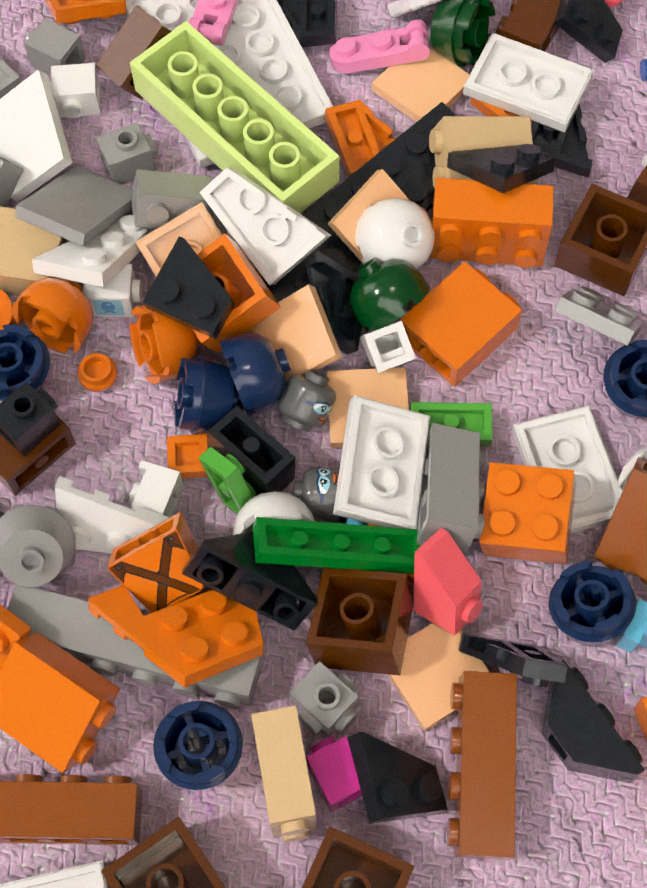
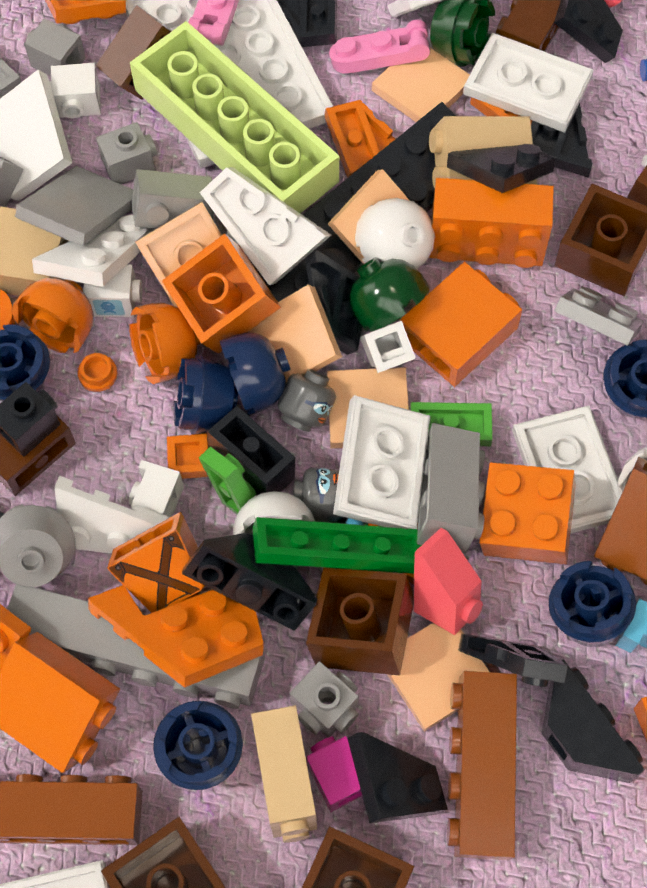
(189, 292): black wing -> none

